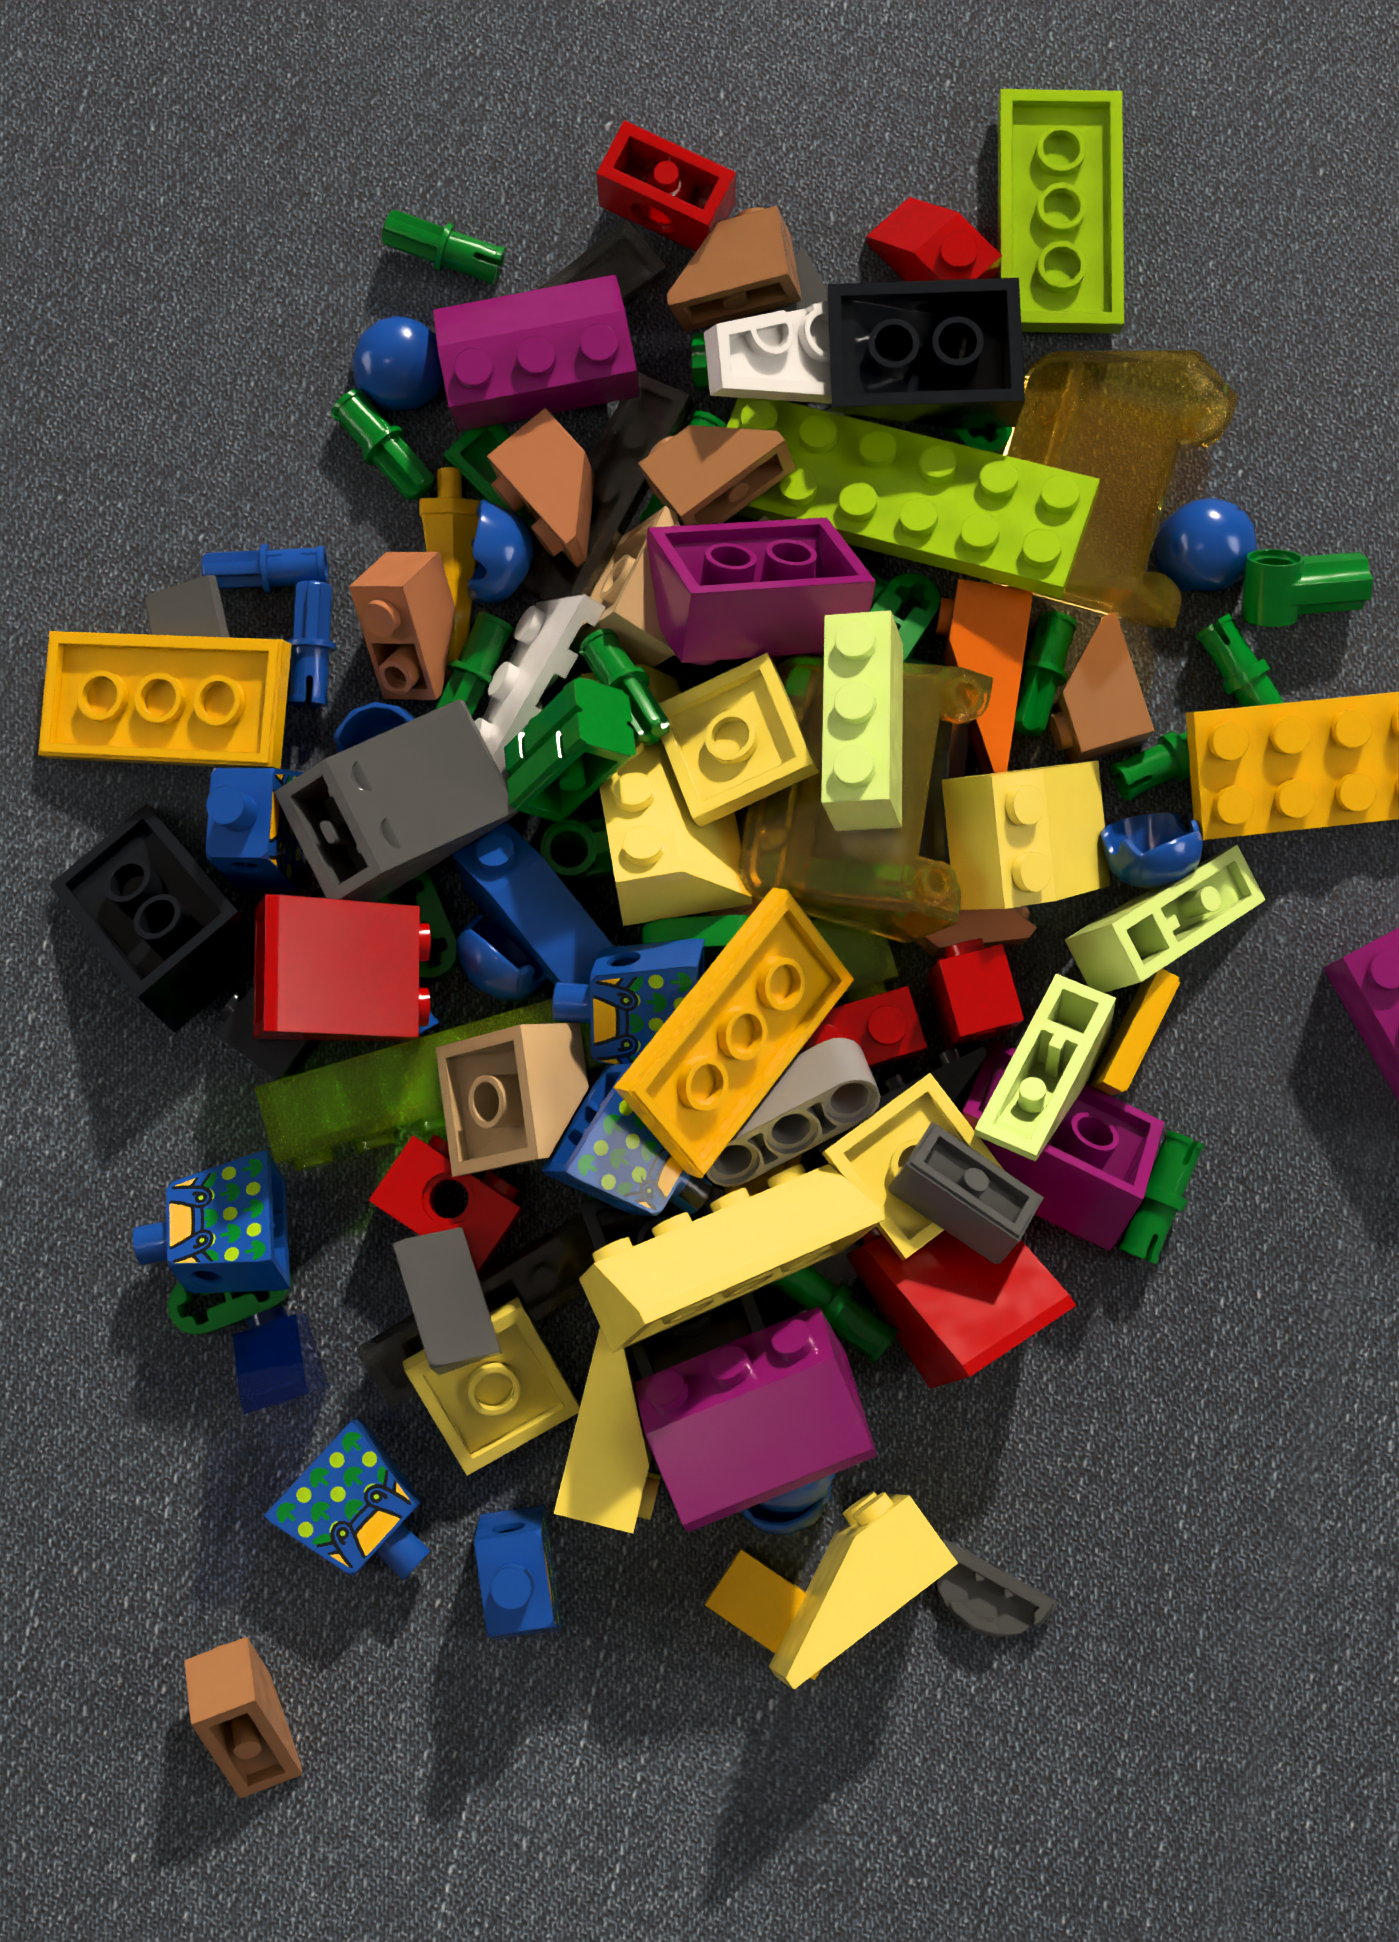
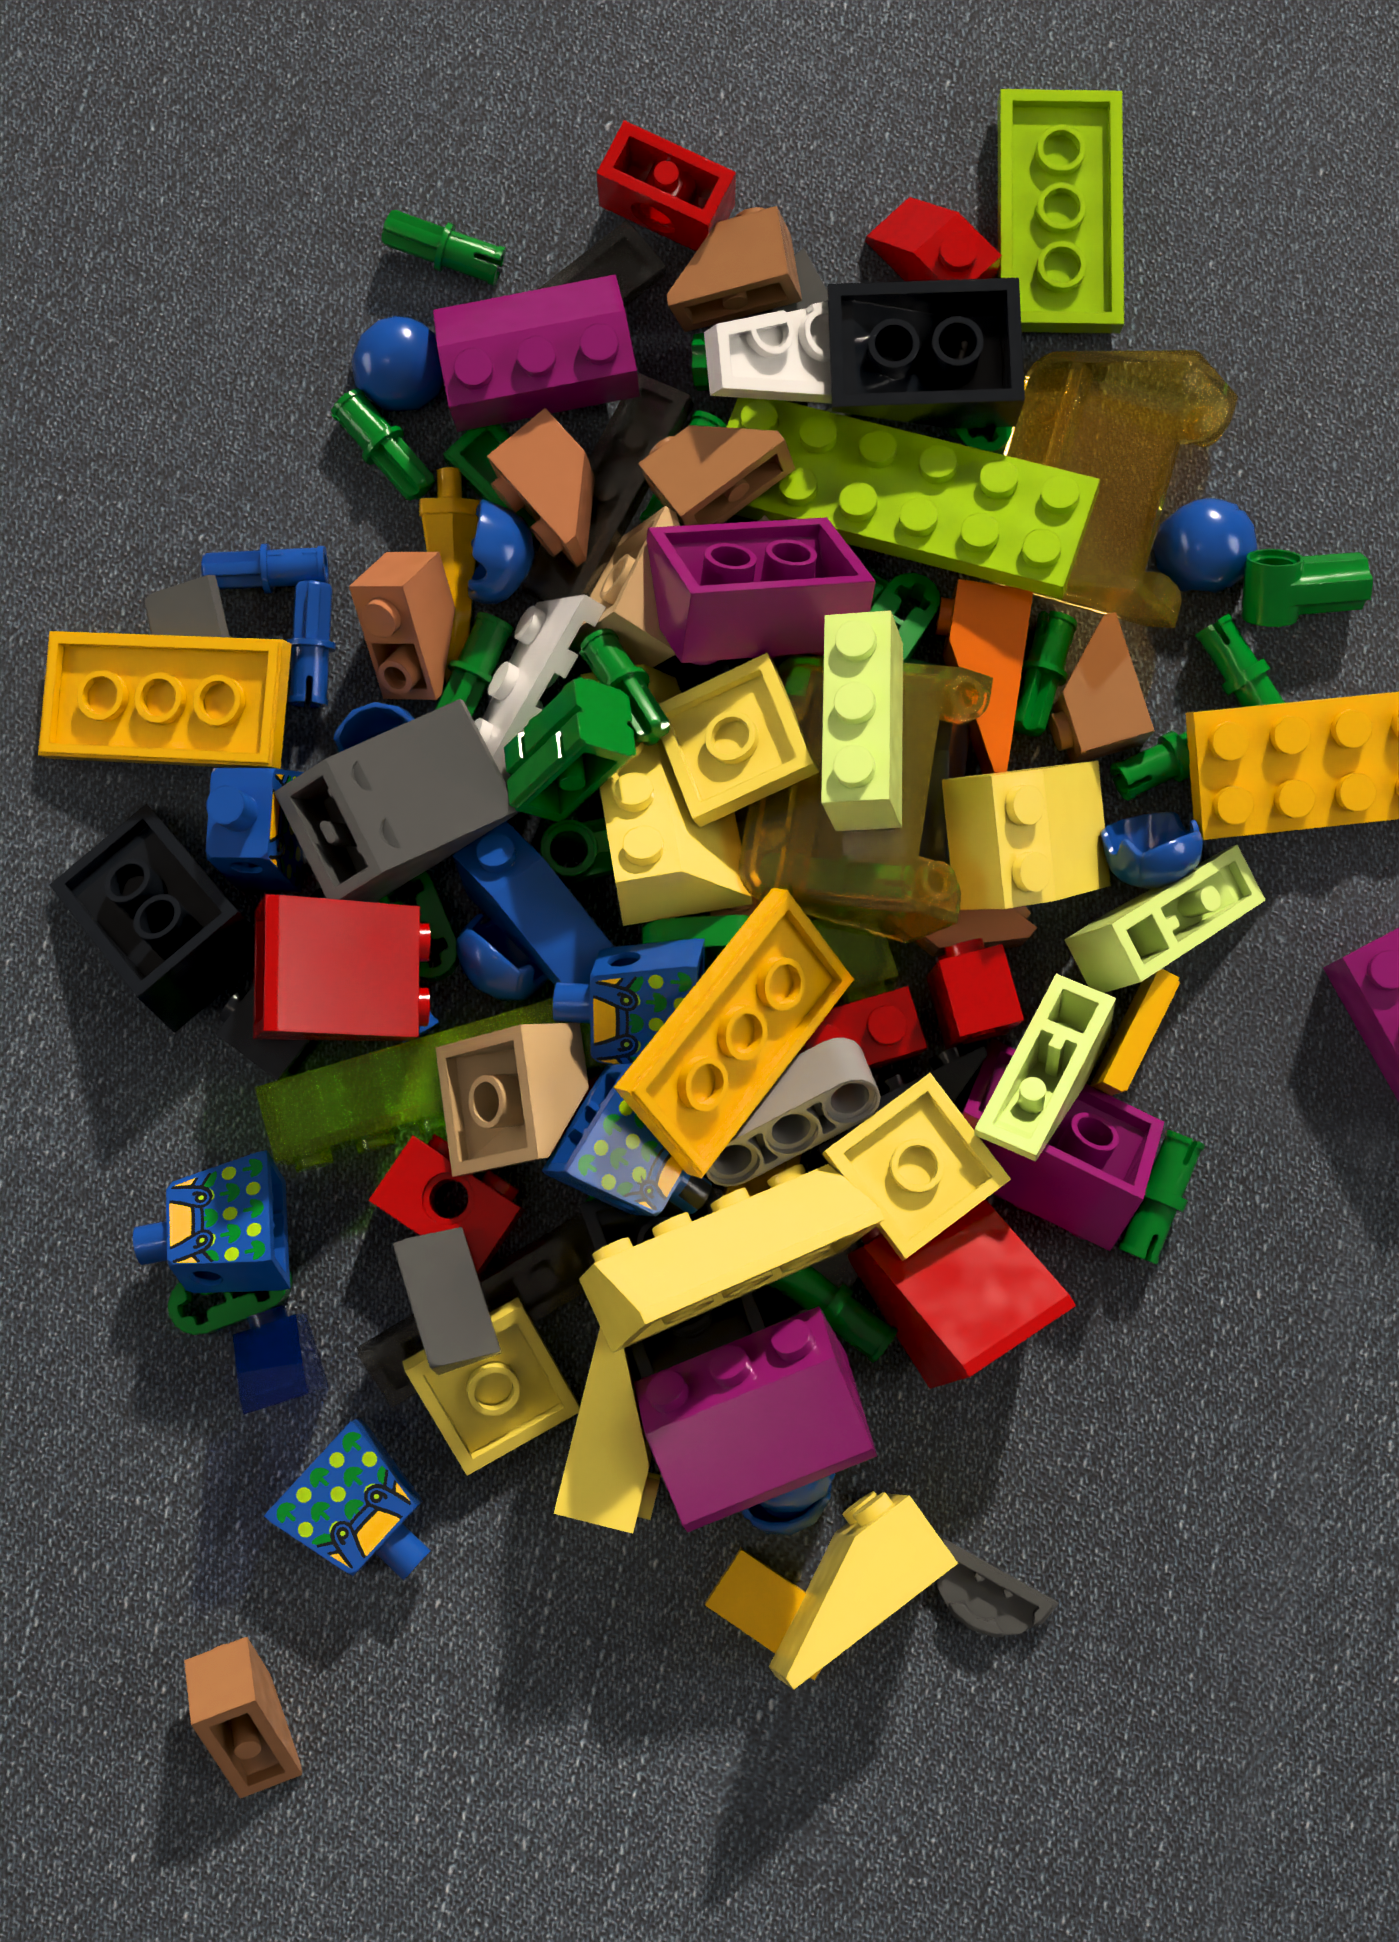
(516, 1573): blue torso -> none
(965, 1194): dark grey slope -> none

